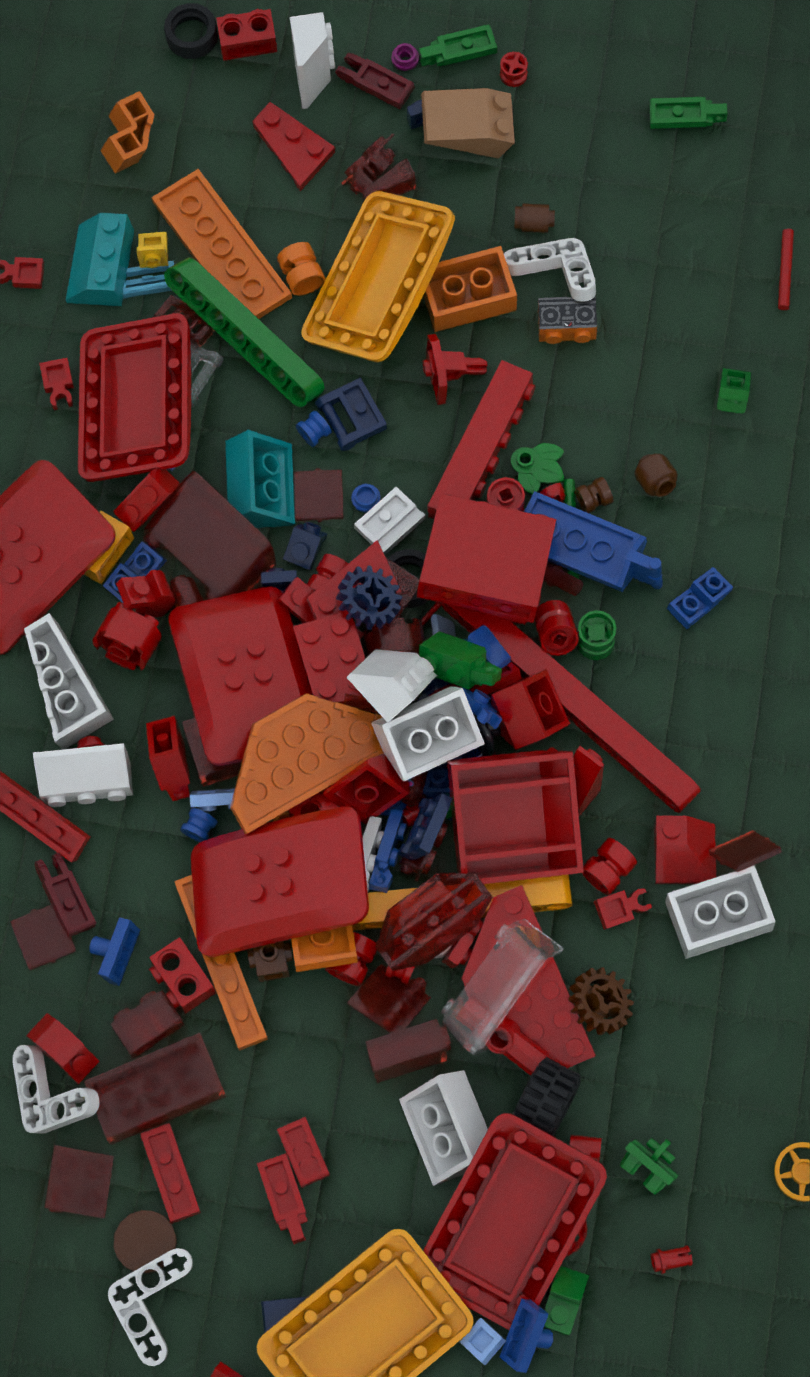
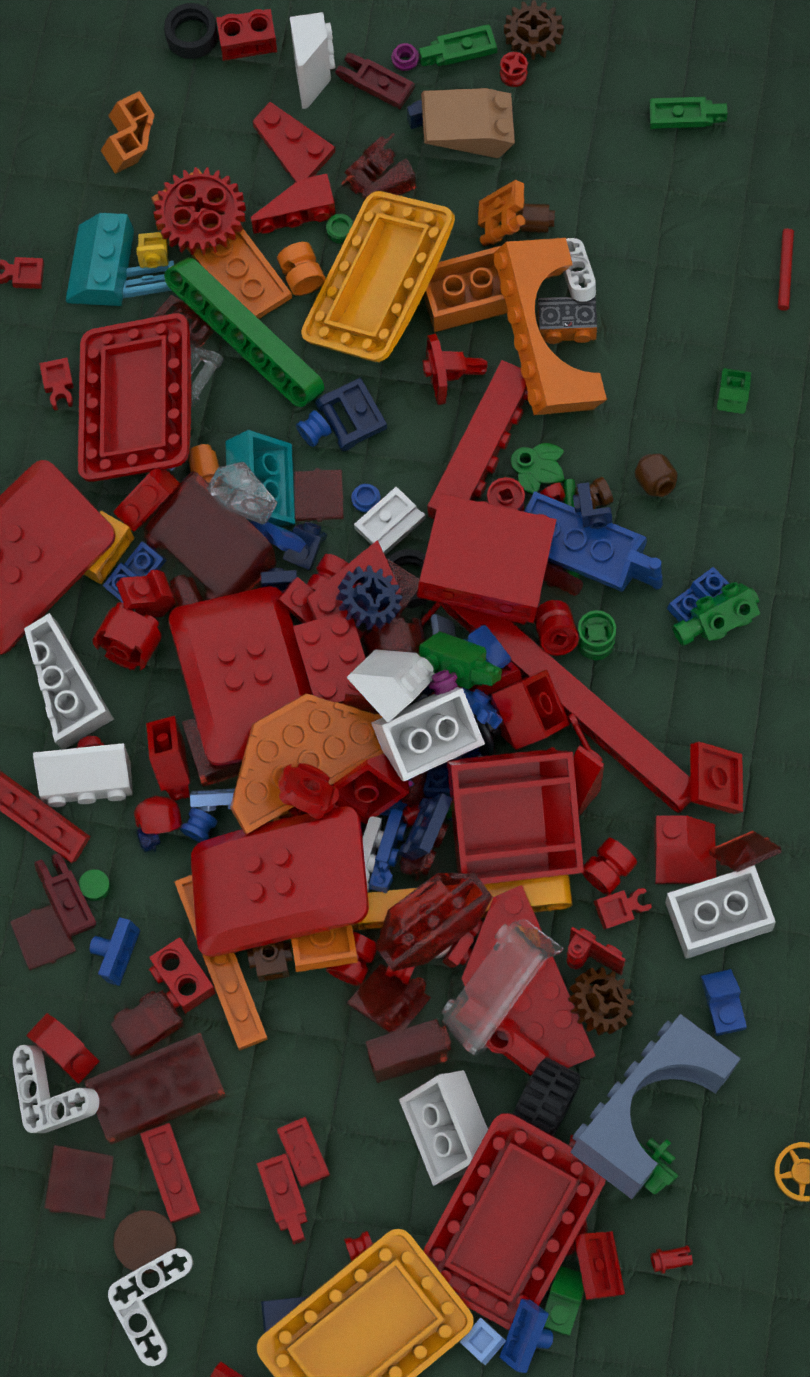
(94, 885): none -> green tile
(147, 841): none -> clear blue plate
(157, 815): none -> red hair
(203, 461): none -> orange brick
(205, 189): none -> red gear
(242, 493): none -> clear slope
(280, 537): none -> blue slope
(301, 203): none -> red slope
(307, 789): none -> red plate
(338, 227): none -> green tile
(358, 1245): none -> red wheel
(443, 682): none -> magenta plate
(501, 207): none -> orange plate
(533, 29): none -> reddish brown gear
(549, 380): none -> orange arch
(574, 722): none -> red hinge
(583, 945): none -> red hinge
(591, 517): none -> dark blue bracket
(599, 1265): none -> red plate
(609, 1140): none -> sand blue arch
(716, 777): none -> red plate
(724, 606): none -> green brick
(724, 1002): none -> blue slope

